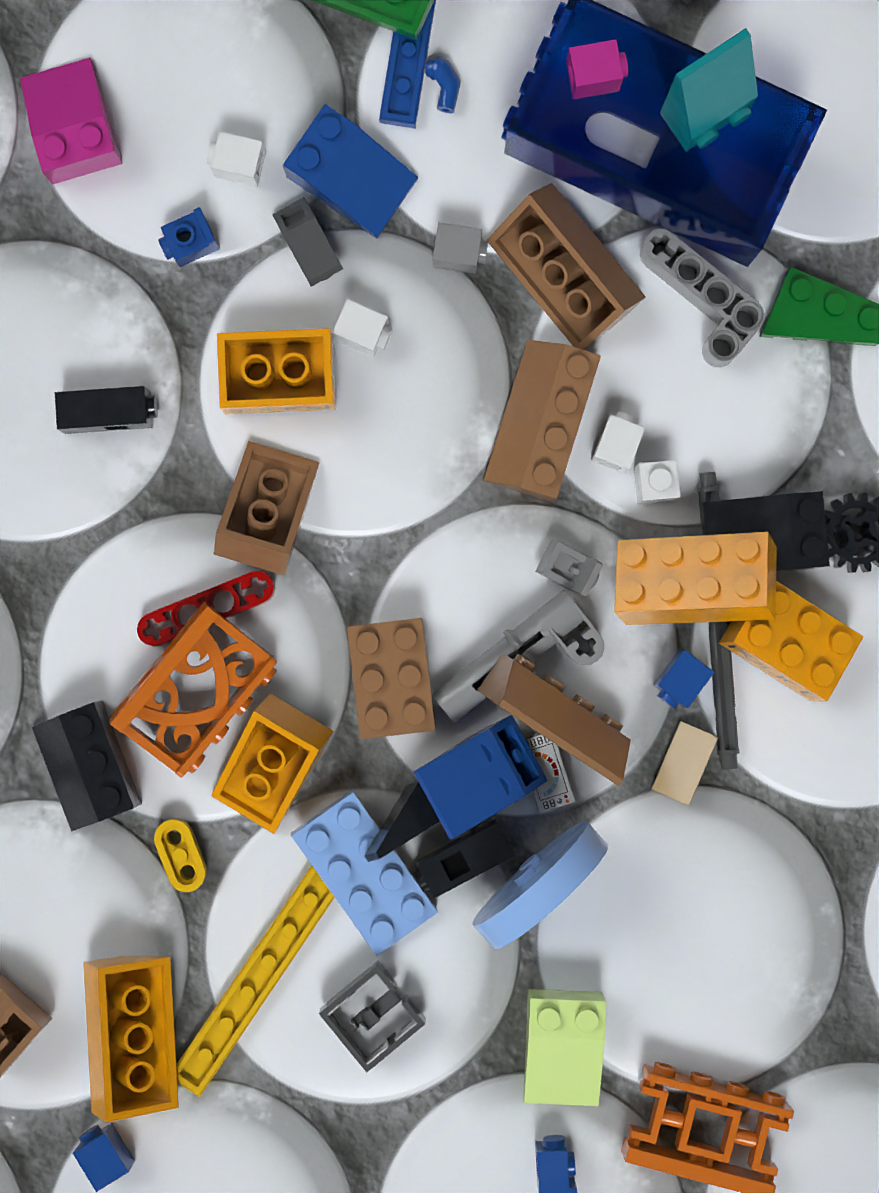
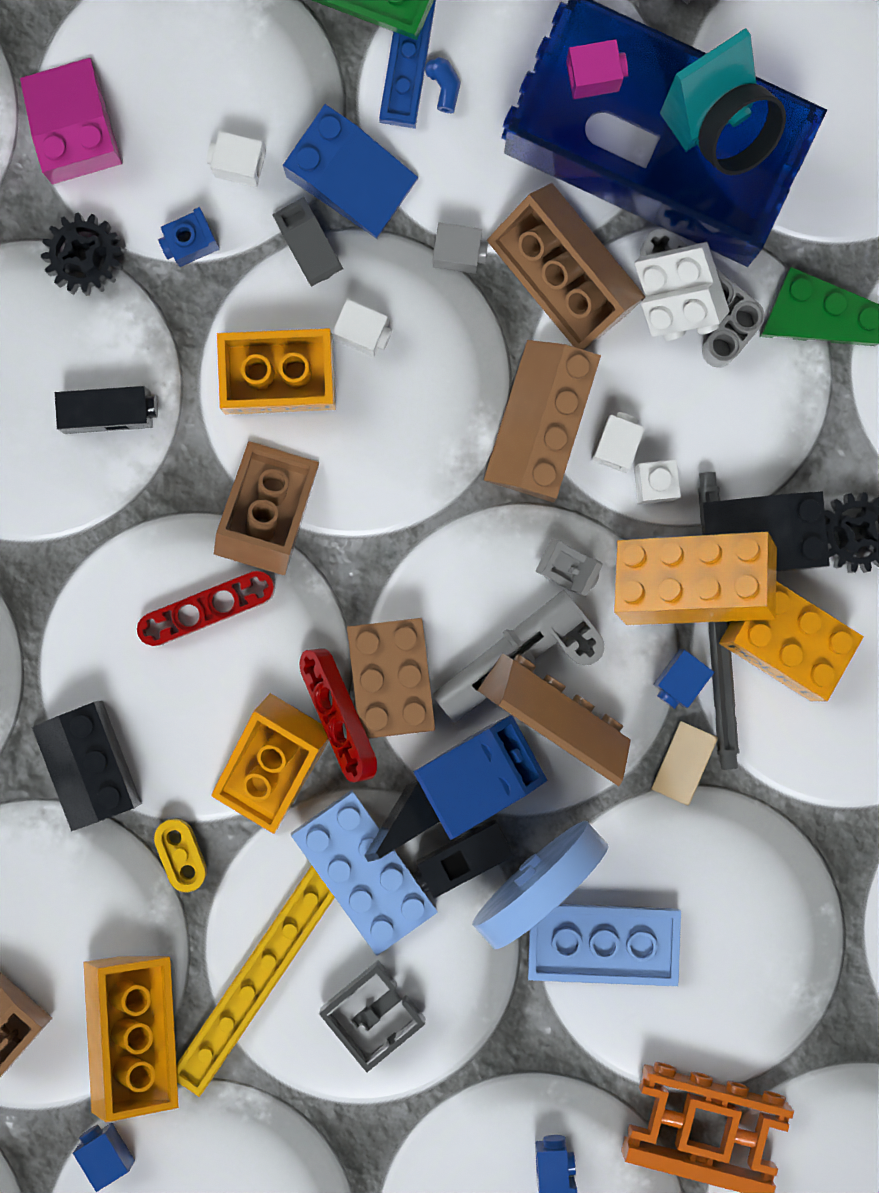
(69, 260): none -> black gear
(191, 638): orange fence -> none
(354, 751): none -> red beam
(557, 789): white tile -> none
(564, 1047): yellowish green slope -> none
(606, 945): none -> light blue plate
(681, 291): none -> white plate
(724, 110): none -> black tyre

